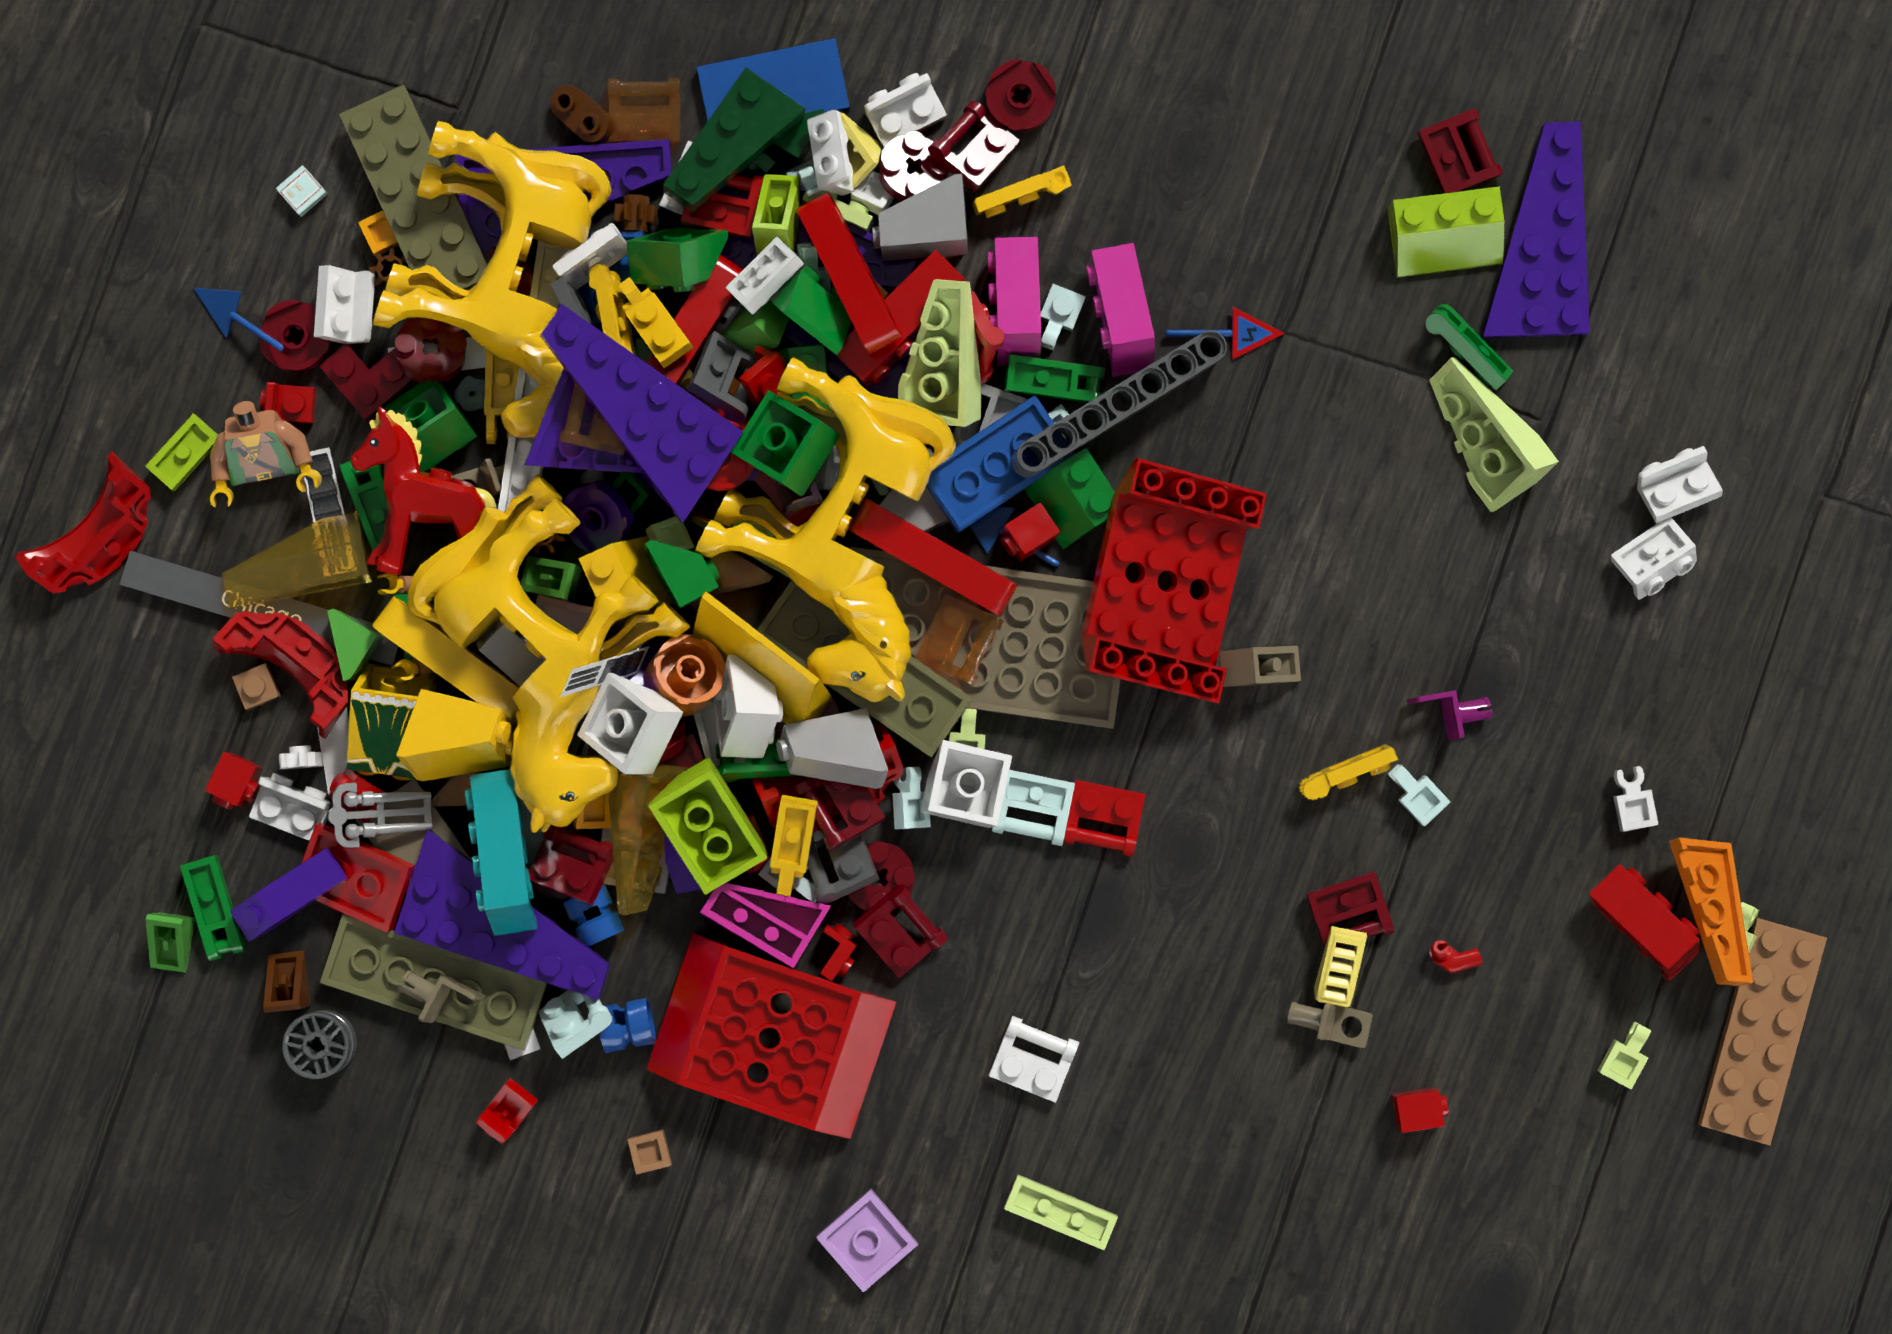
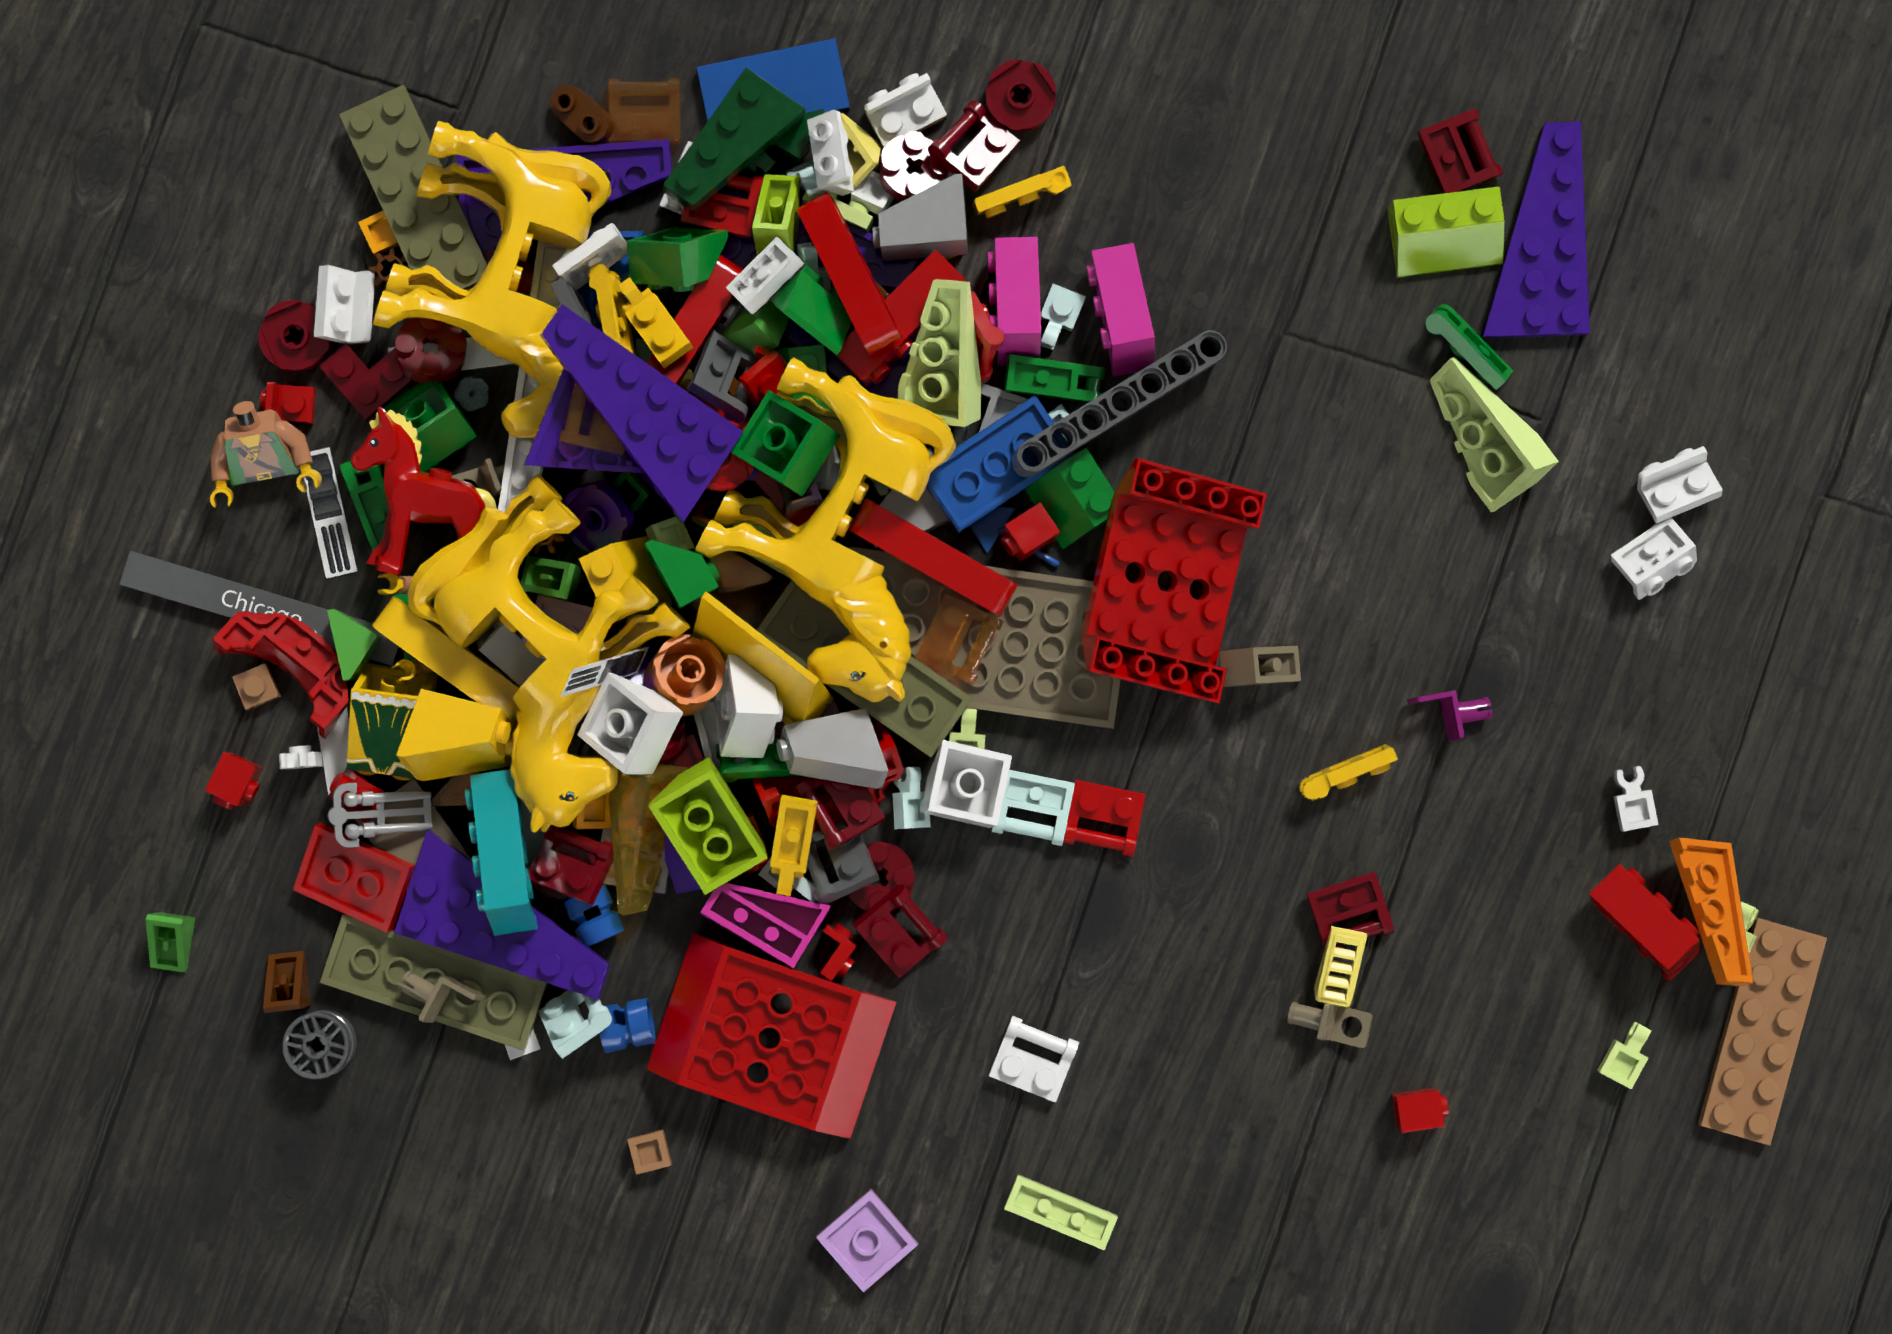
(99, 540): red windscreen -> none
(183, 452): lime plate -> none
(212, 906): green plate -> none
(223, 307): blue piece -> none
(288, 895): dark purple slope -> none
(290, 807): white bracket -> none
(301, 191): light aqua tile -> none
(310, 561): clear yellow wedge -> none
(499, 391): yellow hinge -> none
(506, 1111): red bracket -> none
(635, 213): reddish brown gear -> none
(1246, 333): piece -> none
(1420, 796): light aqua plate -> none
(1451, 960): red arm -> none

